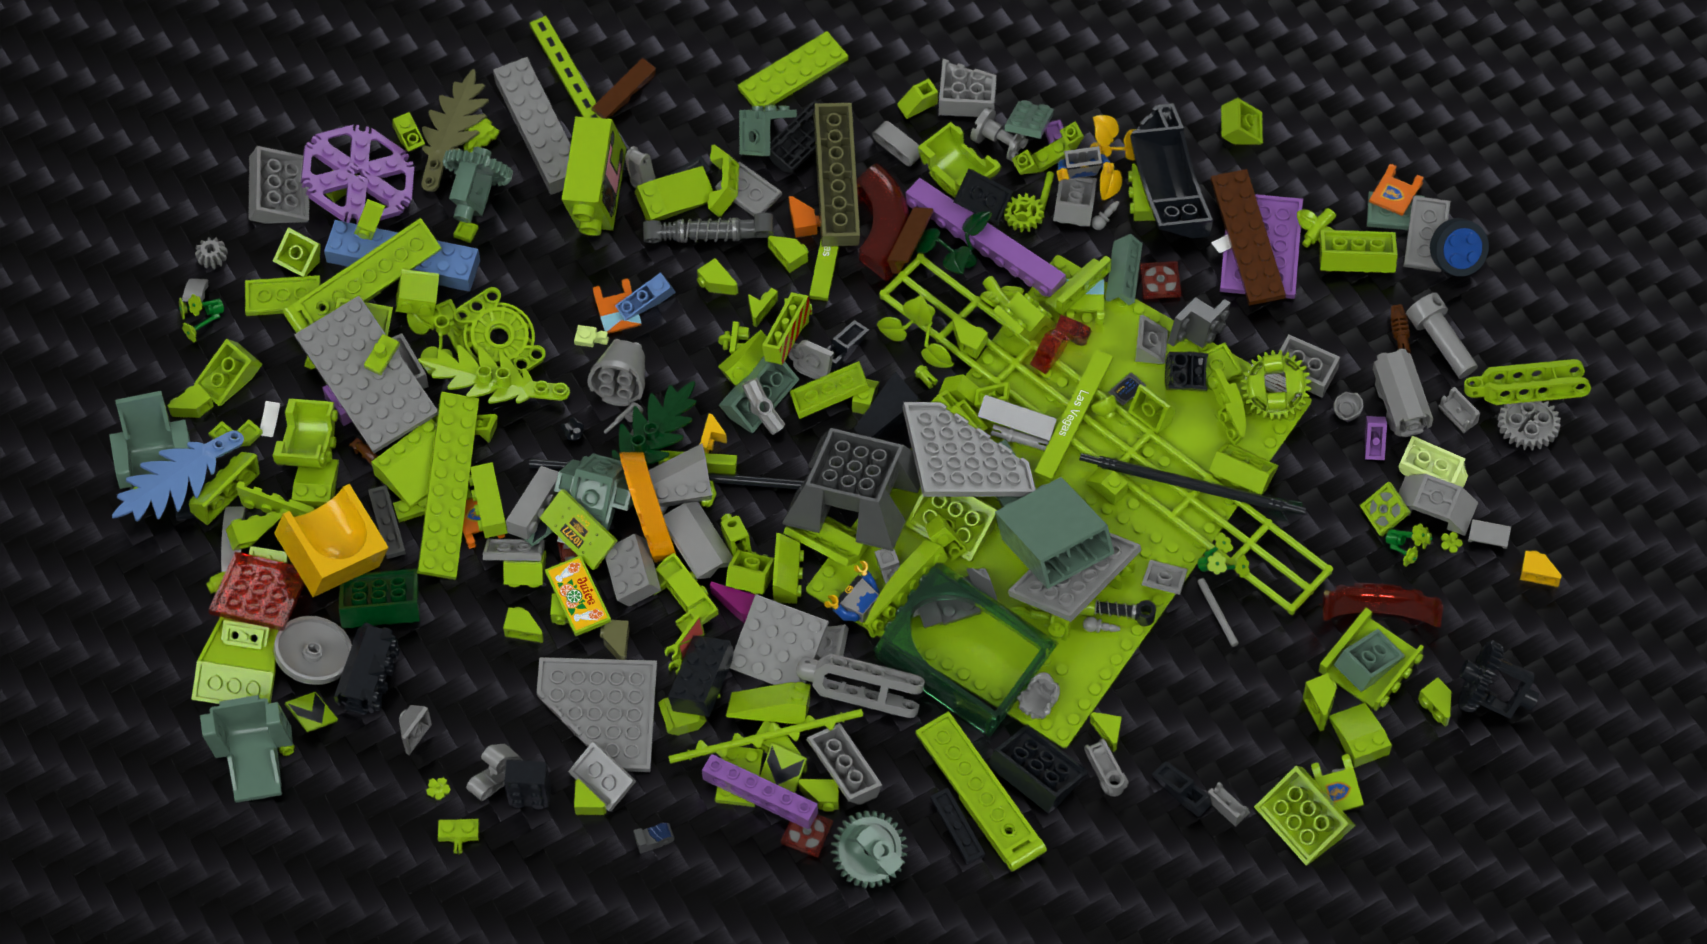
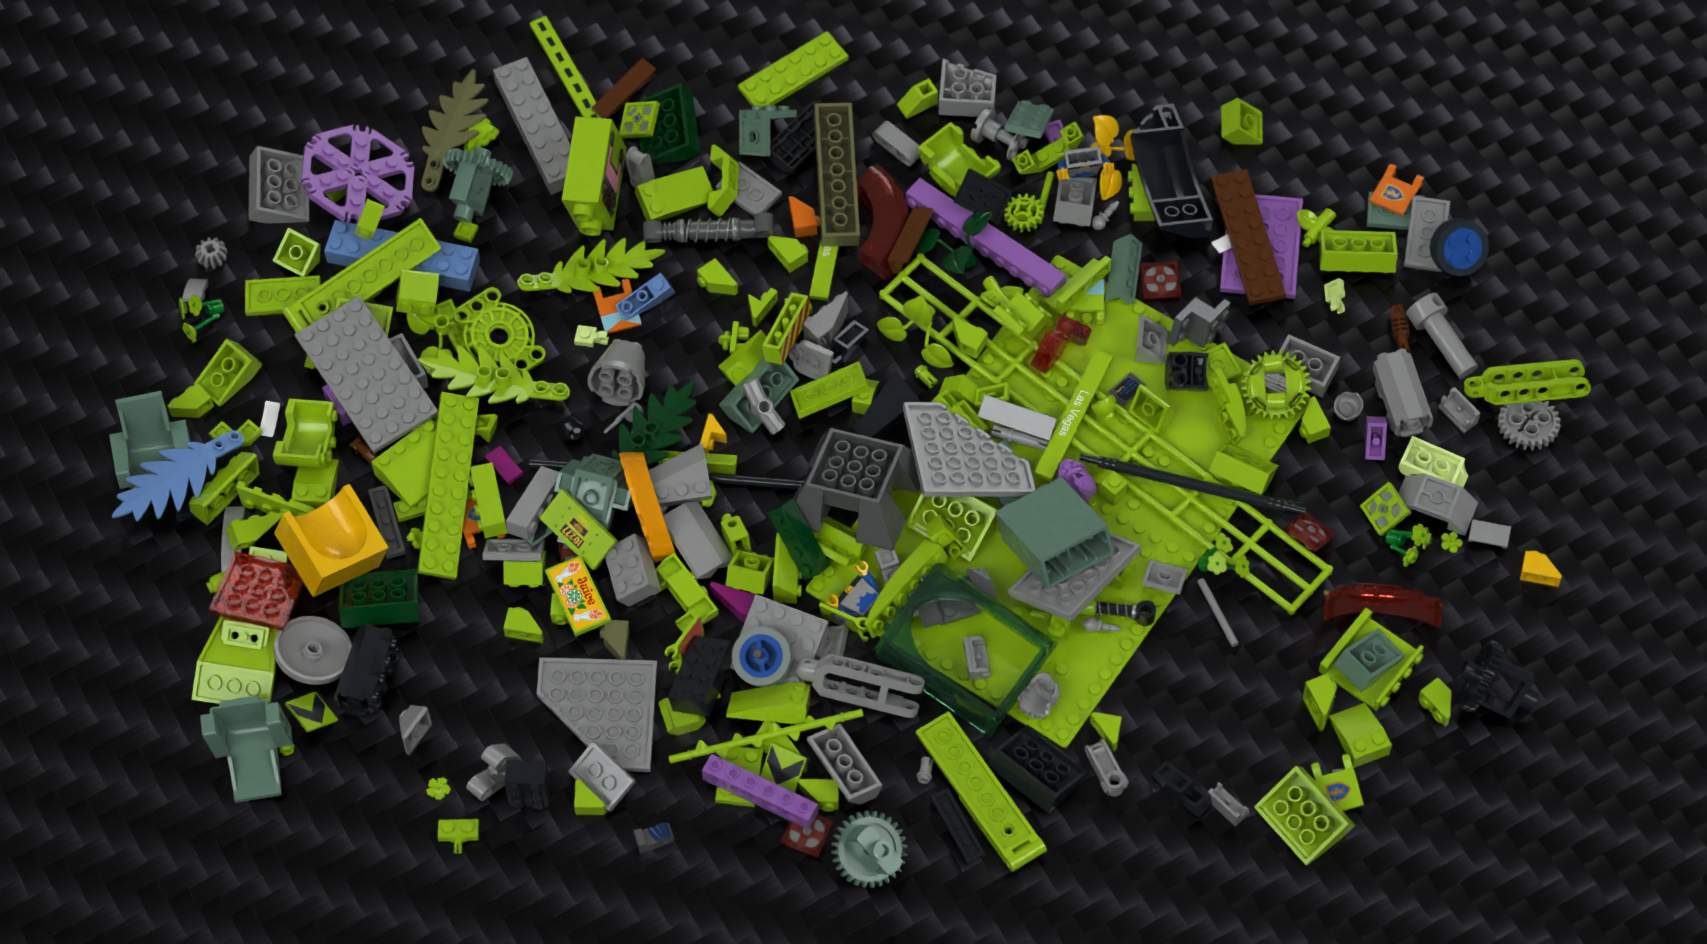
(381, 354): lime tile -> none
(408, 132): lime slope -> none
(415, 536): none -> lime plant
(504, 465): none -> magenta tile
(582, 272): none -> lime plant
(639, 119): none -> lime piece
(675, 128): none -> dark green slope
(762, 656): none -> wheel
(798, 539): none -> dark green brick
(827, 322): none -> light grey slope
(844, 619): none -> lime flag
(924, 774): none -> light grey pin
(976, 657): none -> light grey hinge
(1077, 477): none -> medium lavender helmet
(1309, 532): none -> clear red piece
(1314, 423): none -> lime slope
(1334, 293): none -> yellowish green plate

